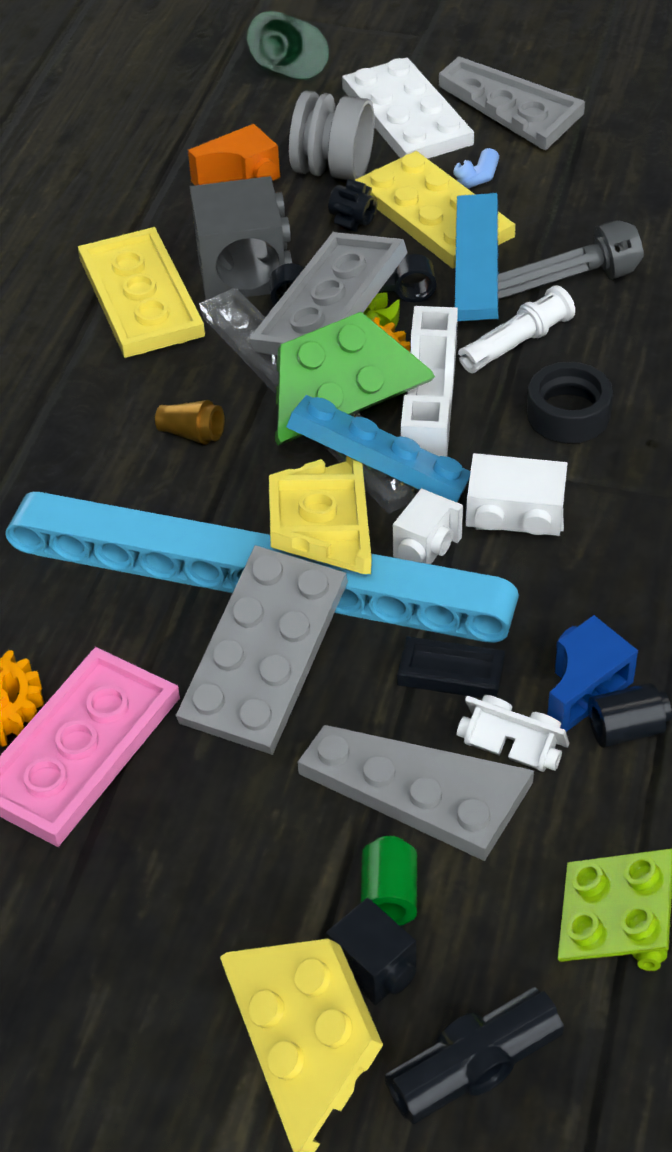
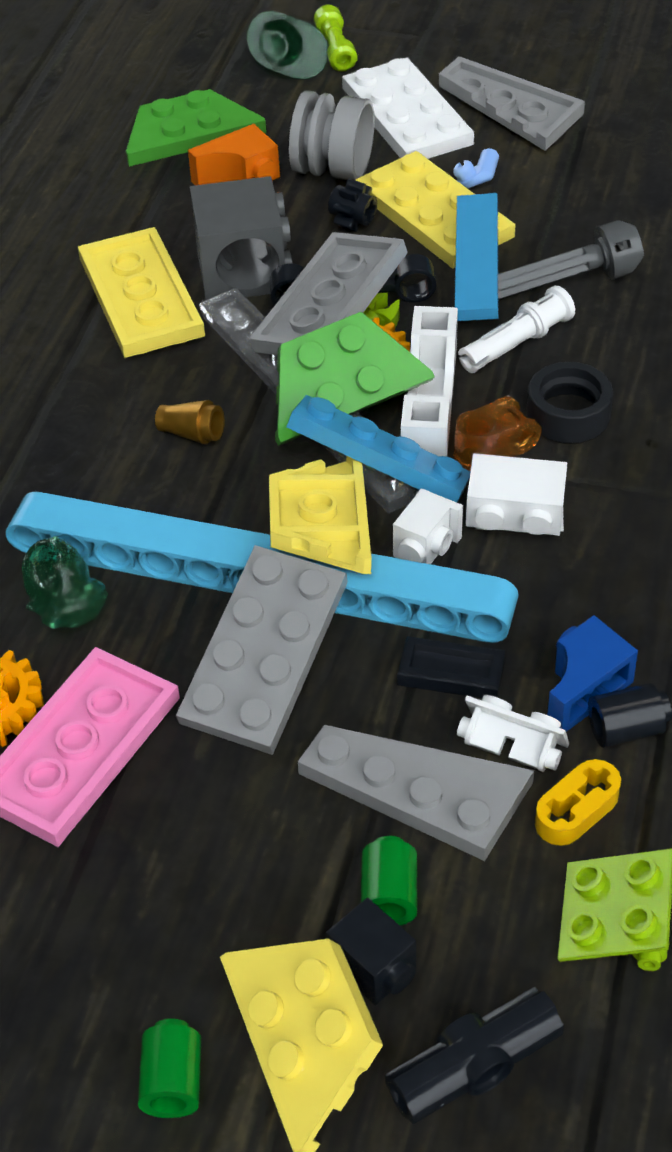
(61, 585): none -> clear green hair
(170, 1069): none -> green brick
(183, 123): none -> bright green wing
(341, 51): none -> lime piece
(494, 431): none -> clear orange piece
(585, 809): none -> yellow beam

